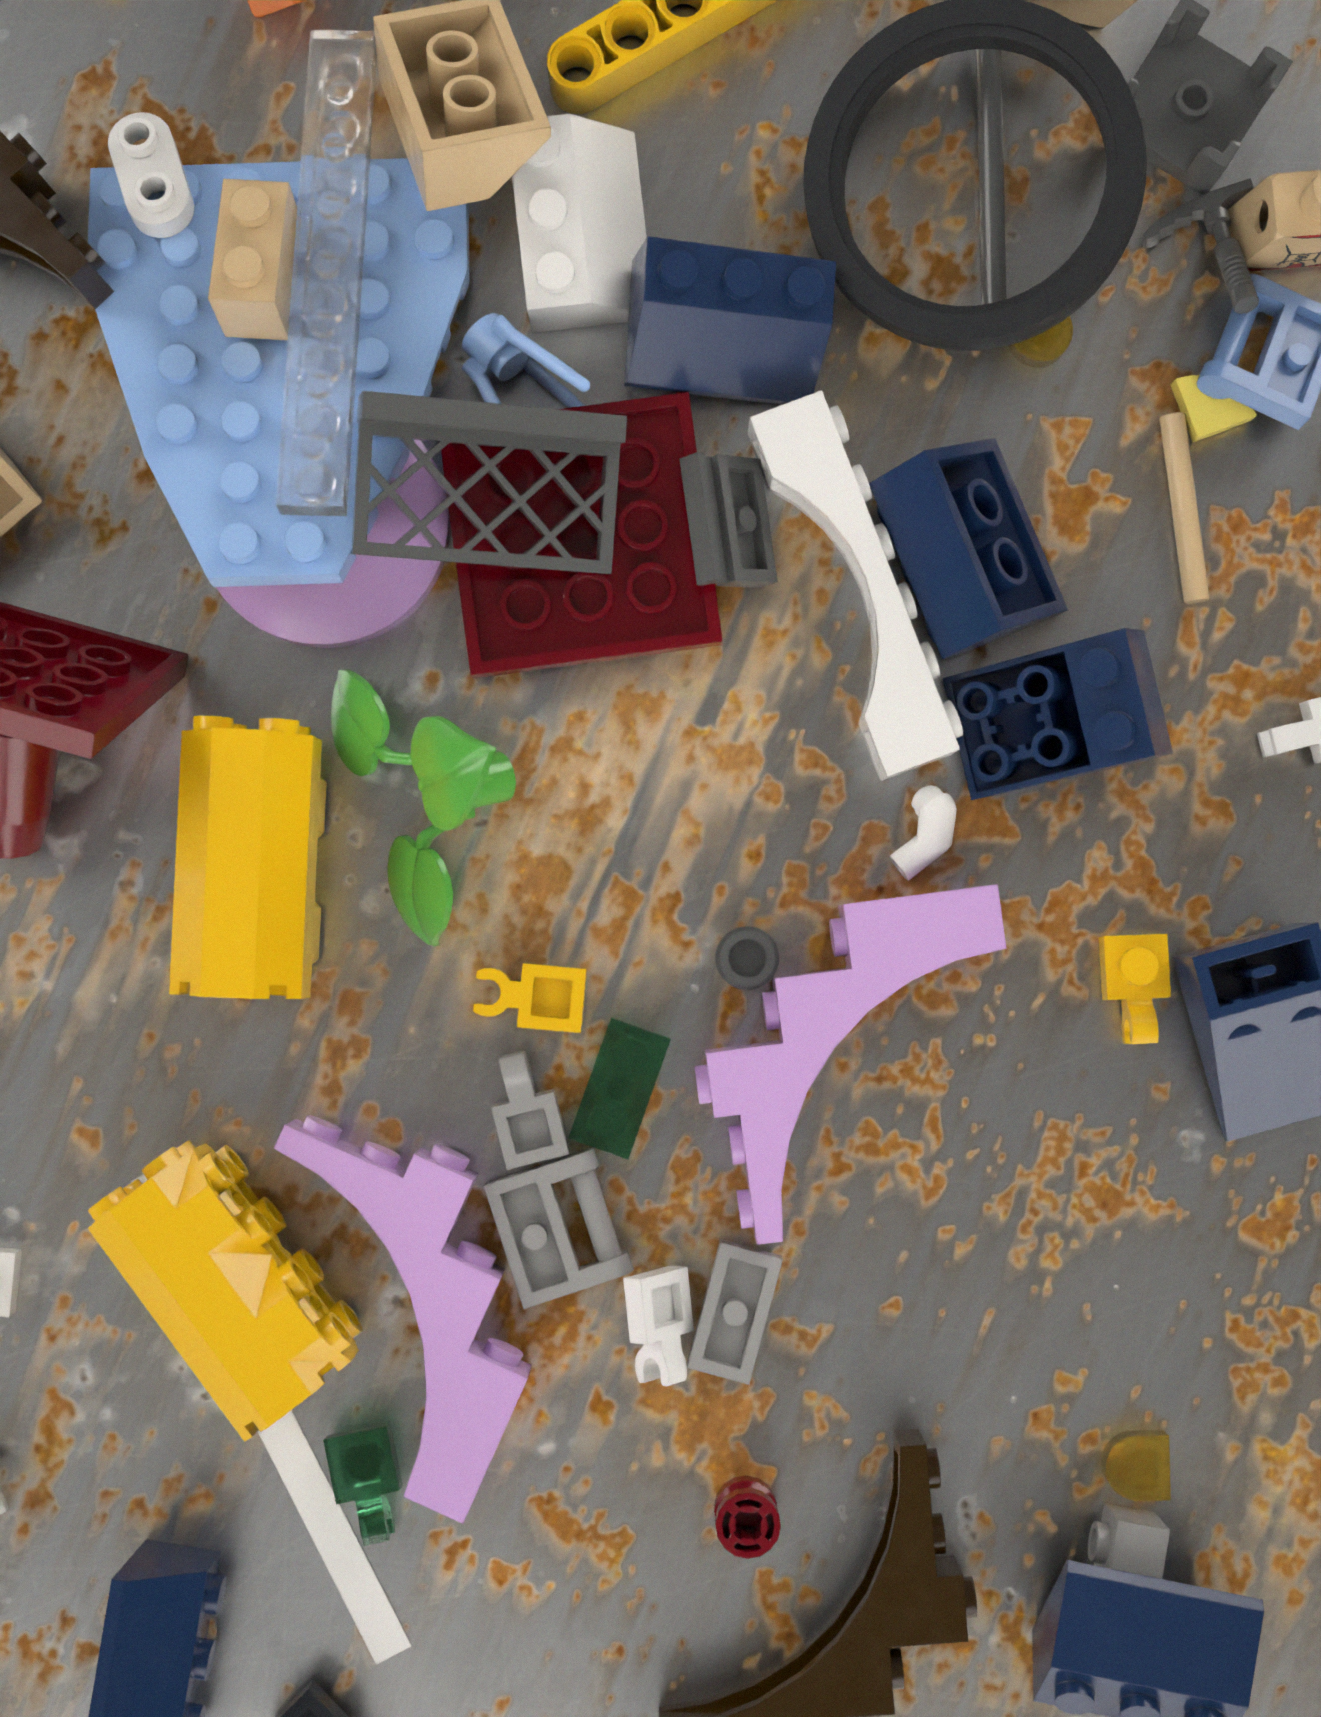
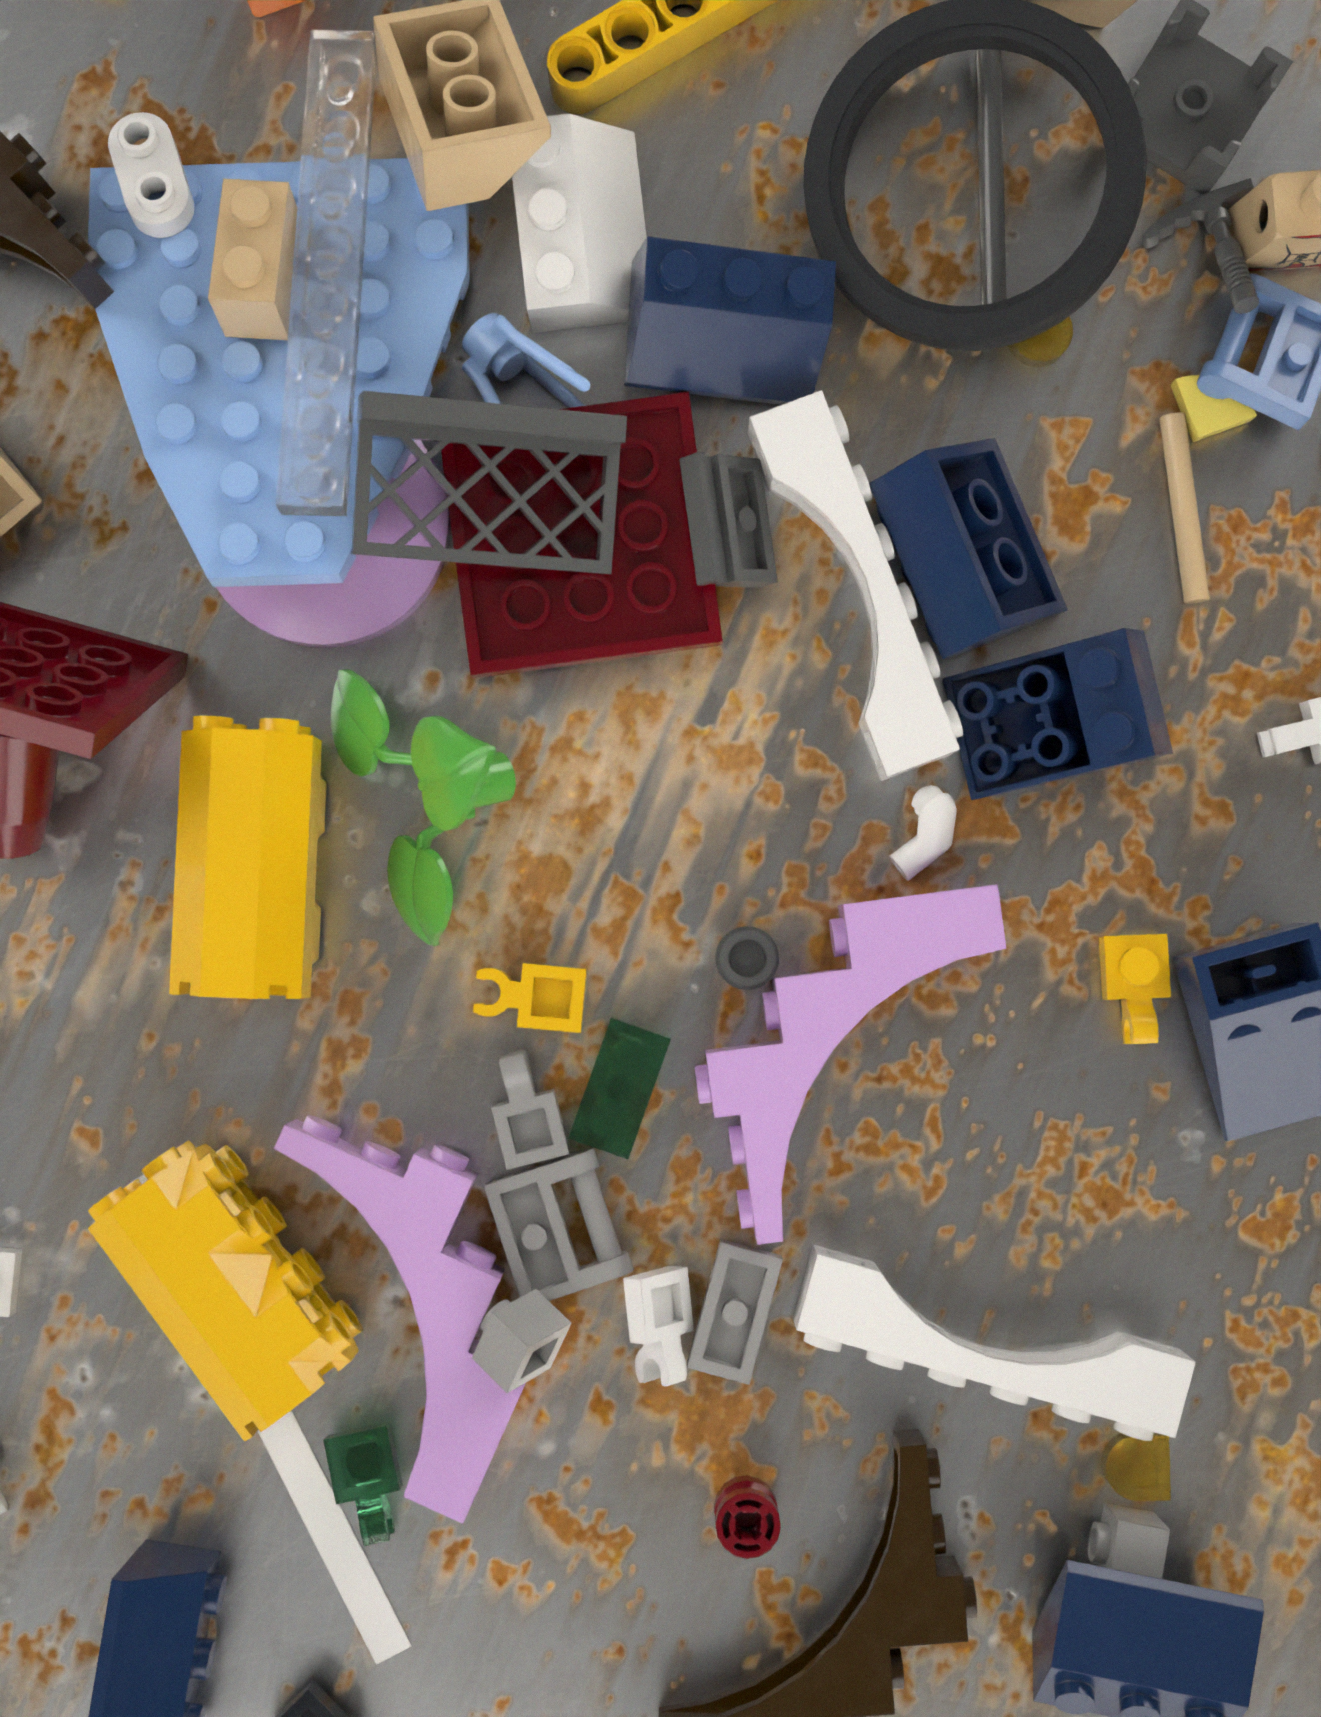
(520, 1339): none -> light grey plate
(1114, 1378): none -> white arch

